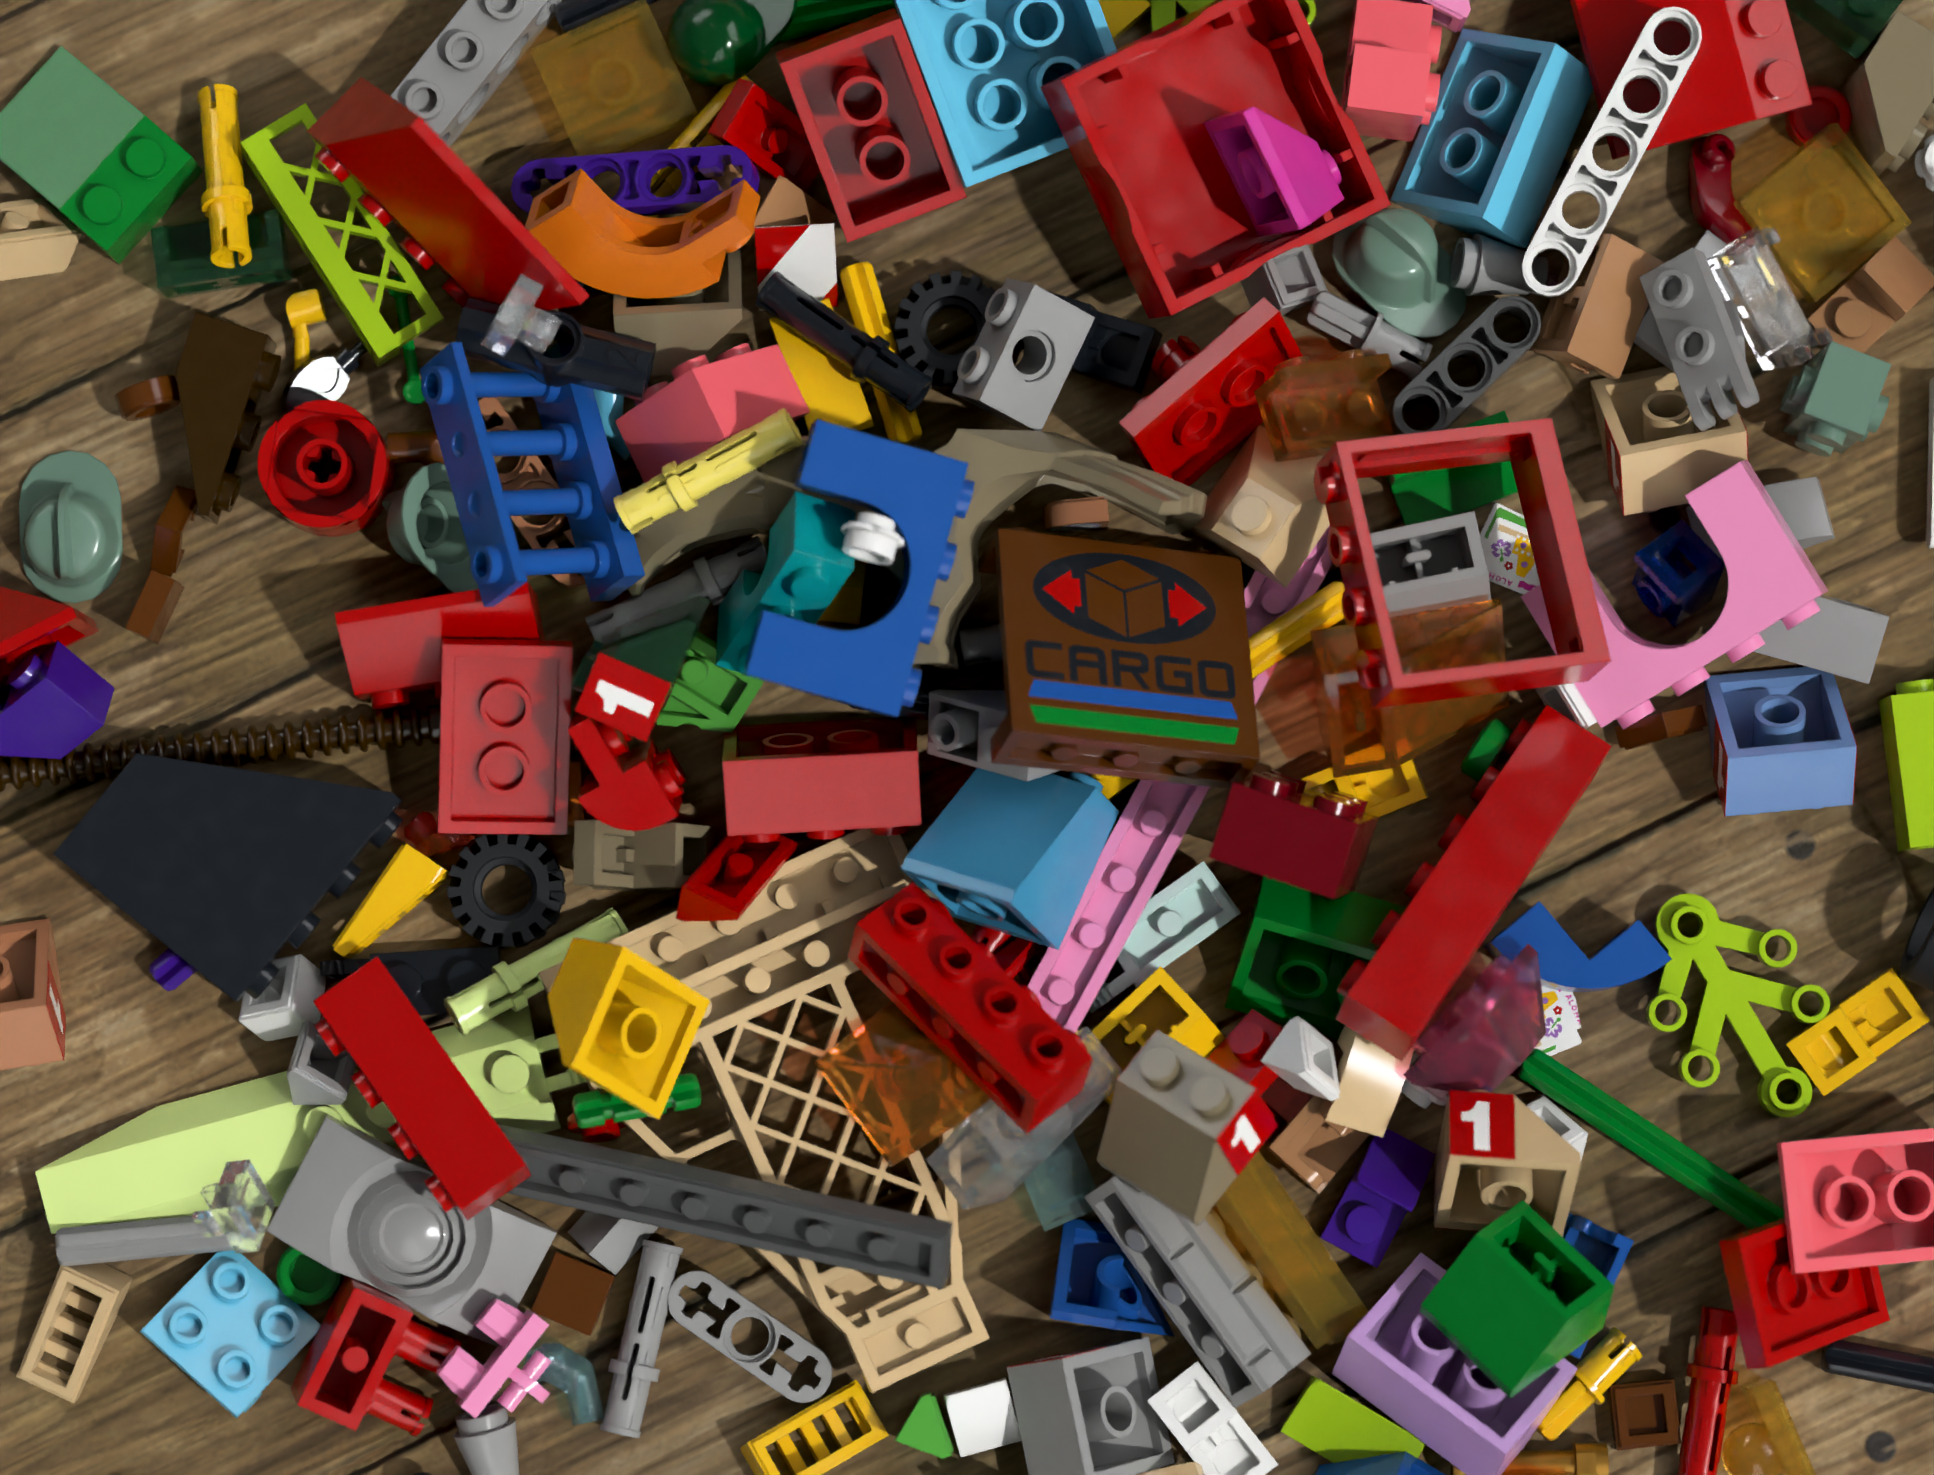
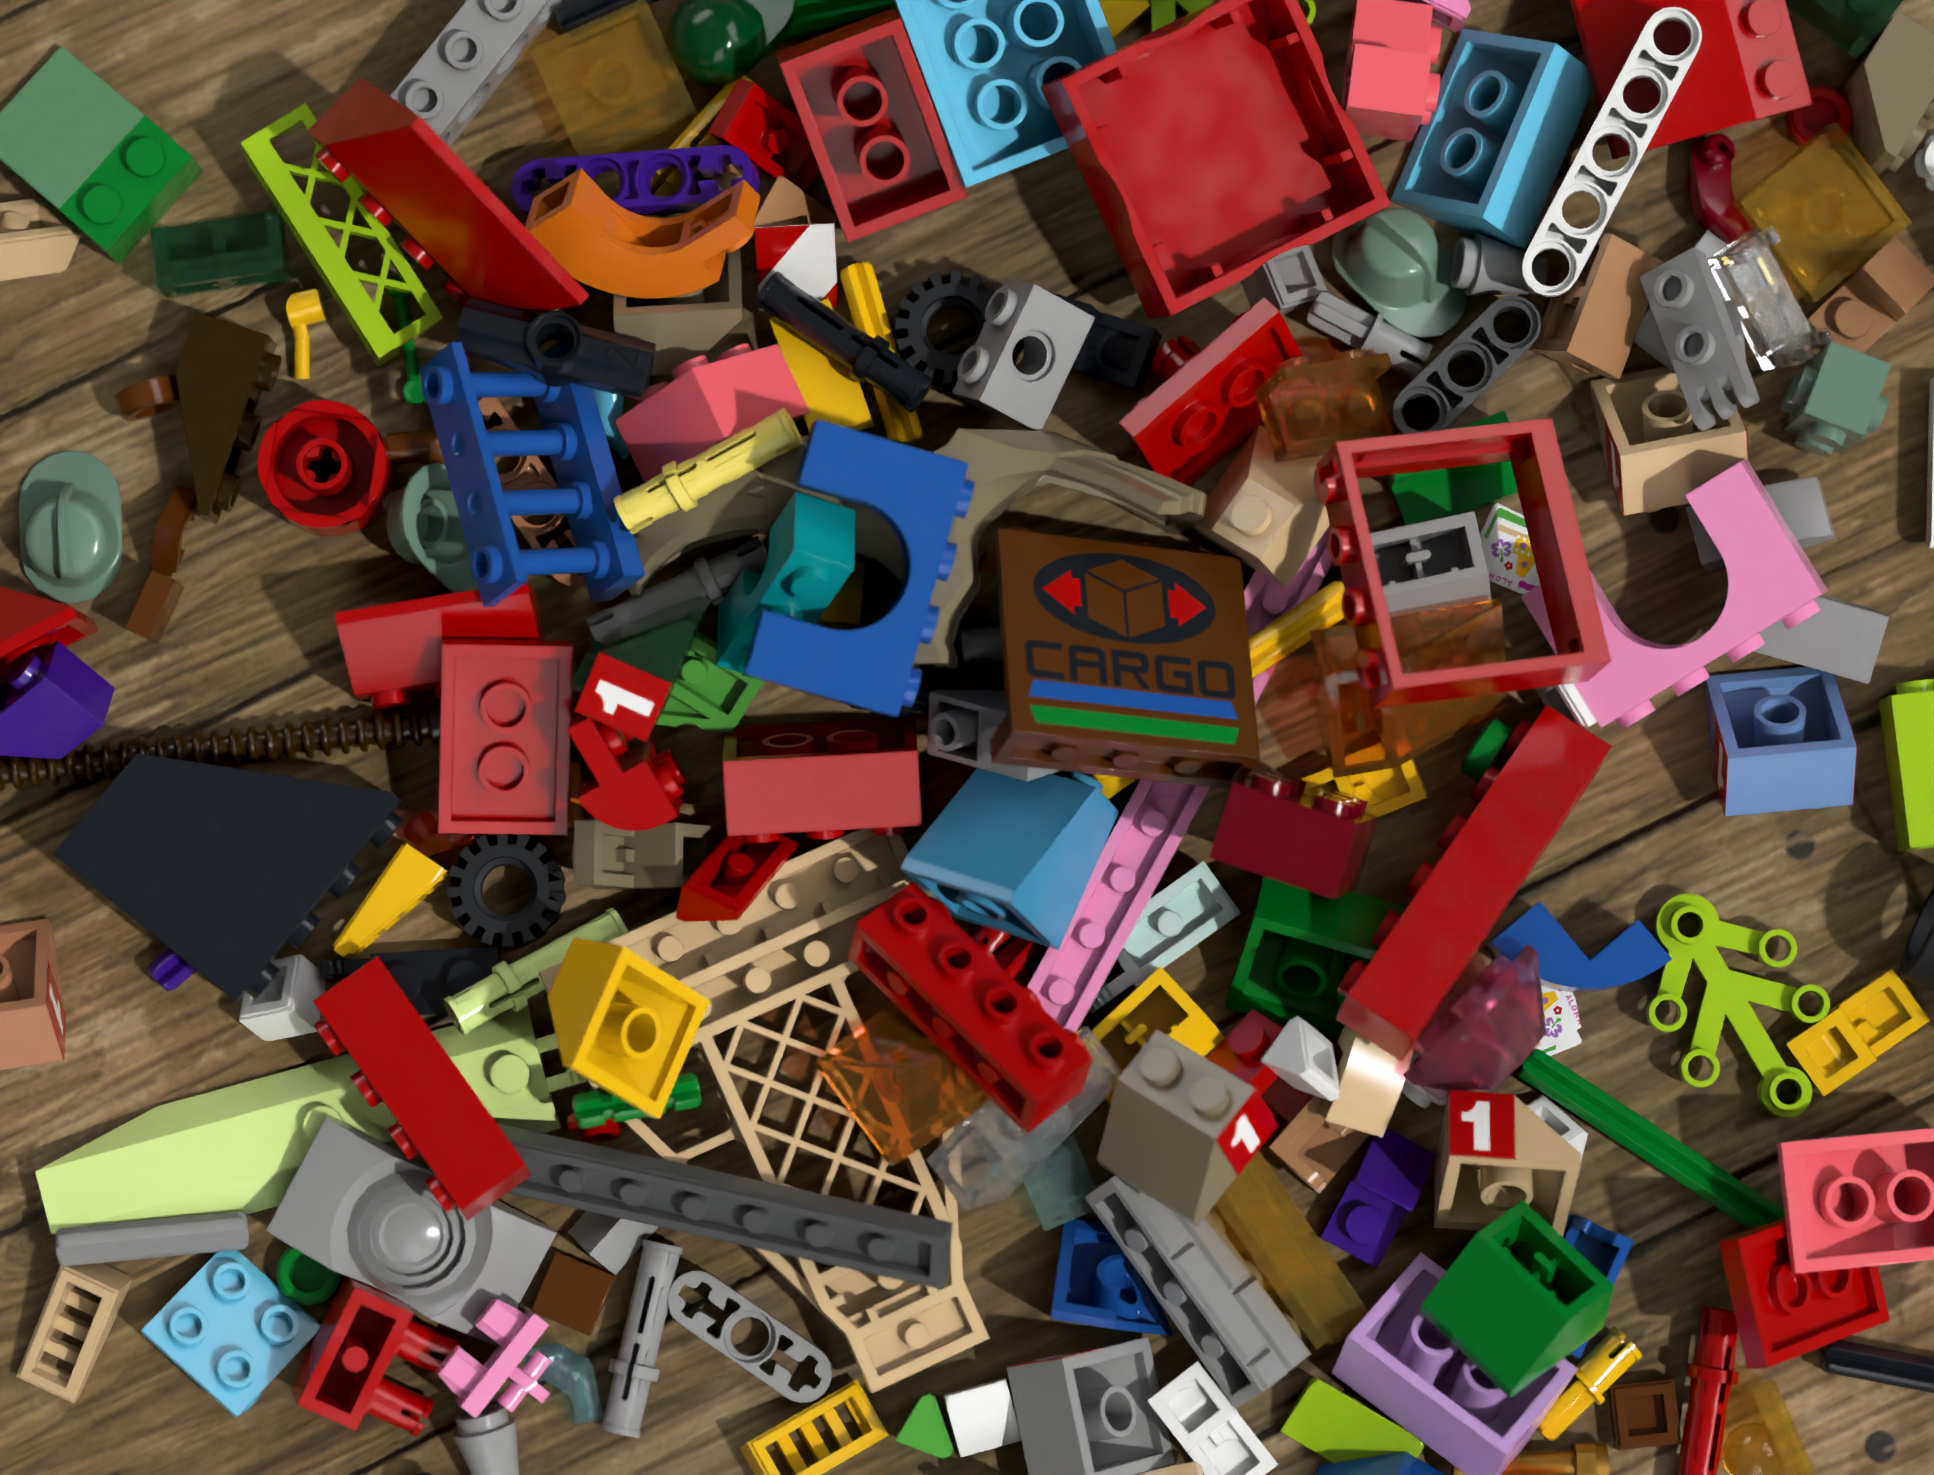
(225, 198): yellow pin -> none
(237, 1206): clear tile -> none
(315, 1072): light grey slope -> none
(321, 377): piece -> none
(521, 320): clear tile -> none
(872, 539): white plate -> none
(1076, 514): nougat tile -> none
(1275, 170): dark pink slope -> none
(1662, 726): reddish brown tile -> none
(1667, 583): clear blue brick -> none

